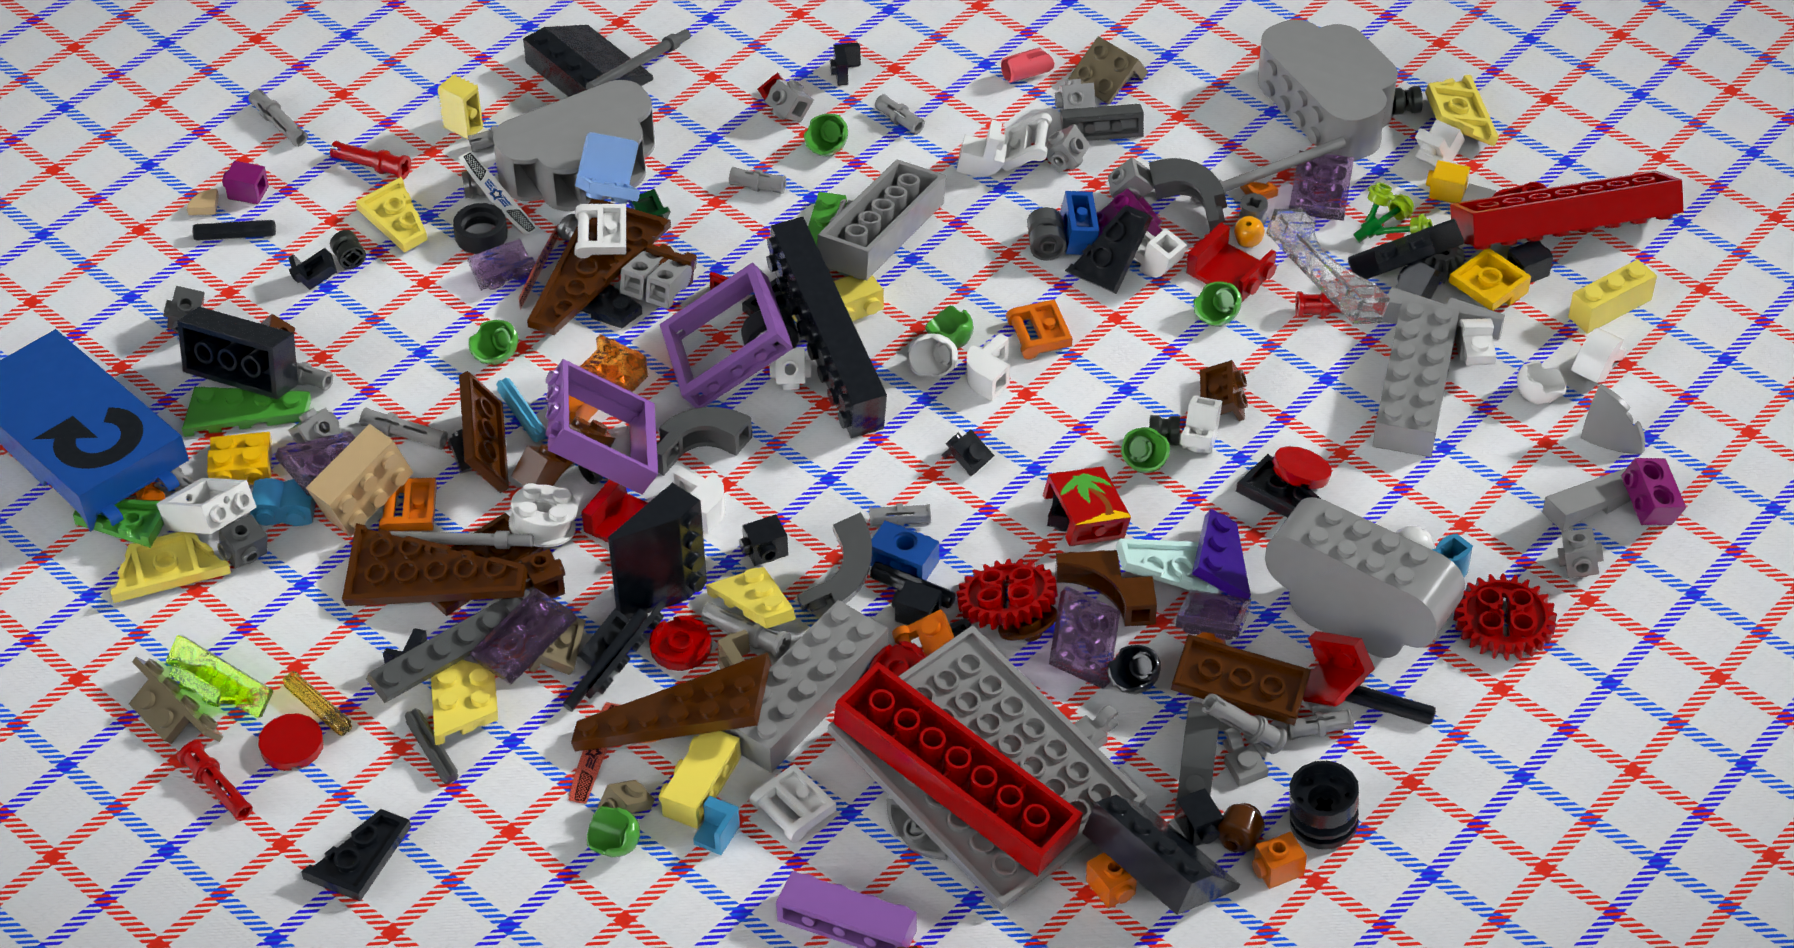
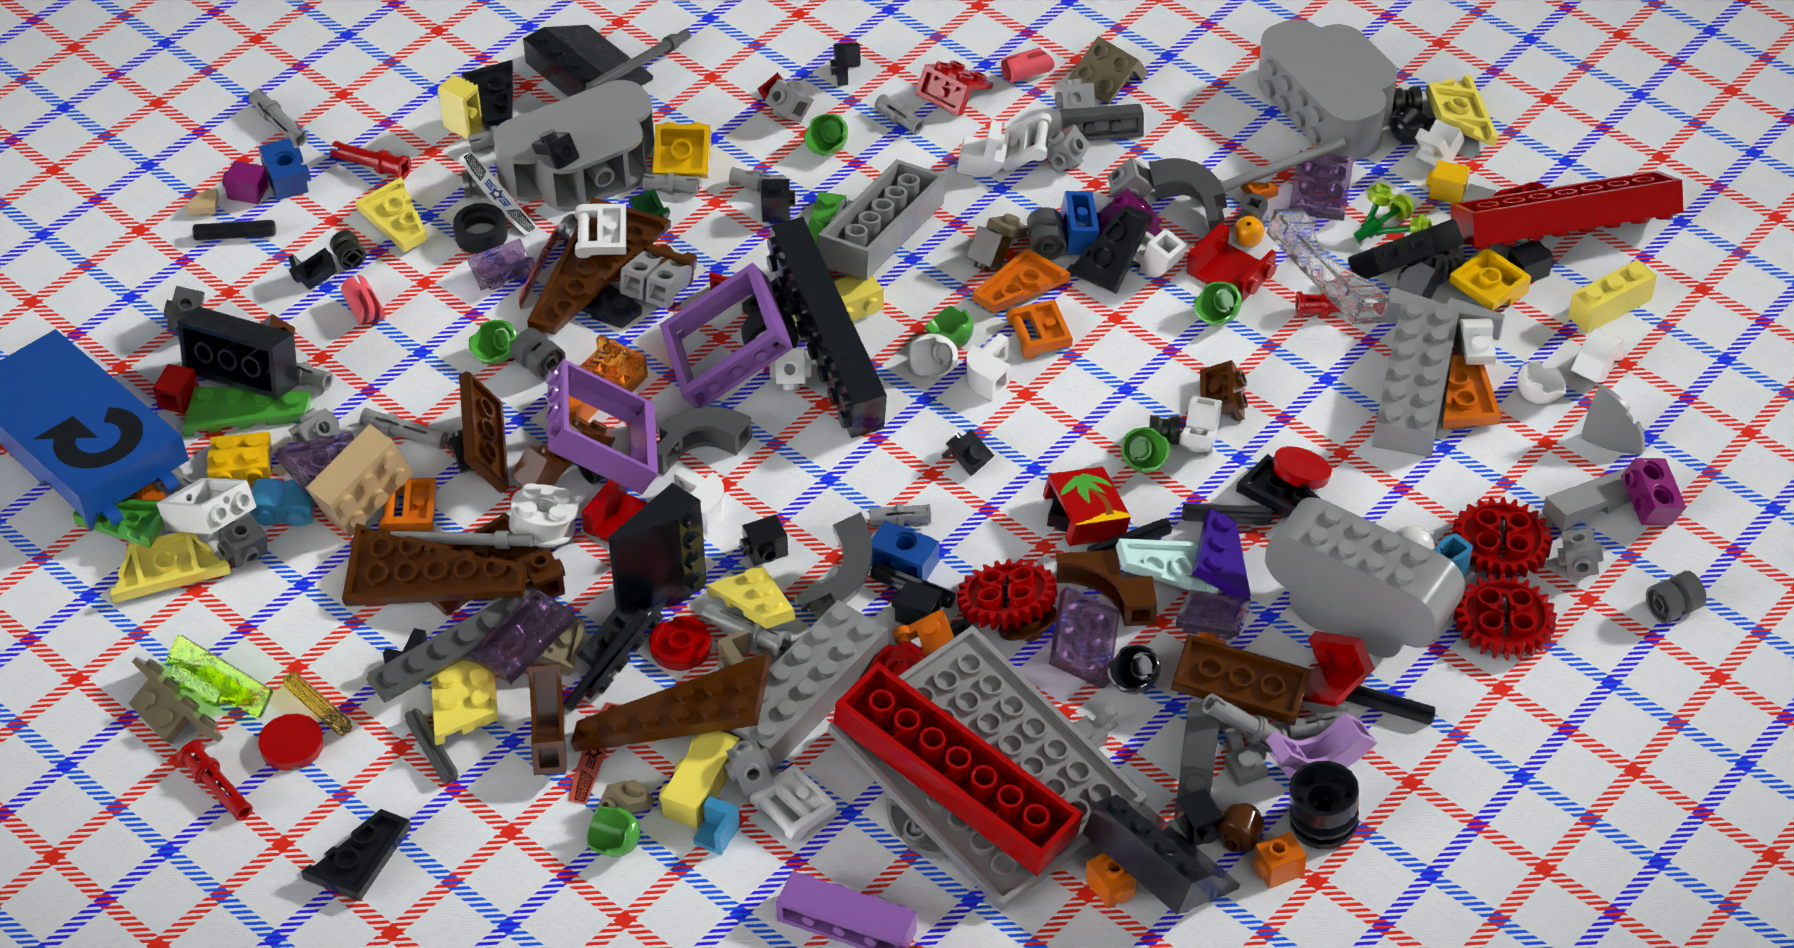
(175, 388): none -> red brick
(284, 168): none -> blue brick
(362, 300): none -> coral arm
(495, 92): none -> black wing
(521, 410): medium azure axle -> none
(536, 352): none -> dark grey wheel
(547, 719): none -> reddish brown arch
(558, 146): none -> black bracket
(608, 168): light blue bracket -> none
(671, 183): none -> light grey pin
(682, 149): none -> yellow plate
(750, 766): none -> light grey brick
(776, 200): none -> black brick
(950, 85): none -> red bracket
(988, 248): none -> brick
(1008, 225): none -> dark tan bracket
(1019, 280): none -> orange wing
(1147, 532): none -> black axle
(1237, 513): none -> black axle
(1341, 743): none -> lavender arch
(1407, 124): none -> black hair
(1469, 396): none -> orange wing
(1524, 538): none -> red gear
(1676, 596): none -> dark grey wheel

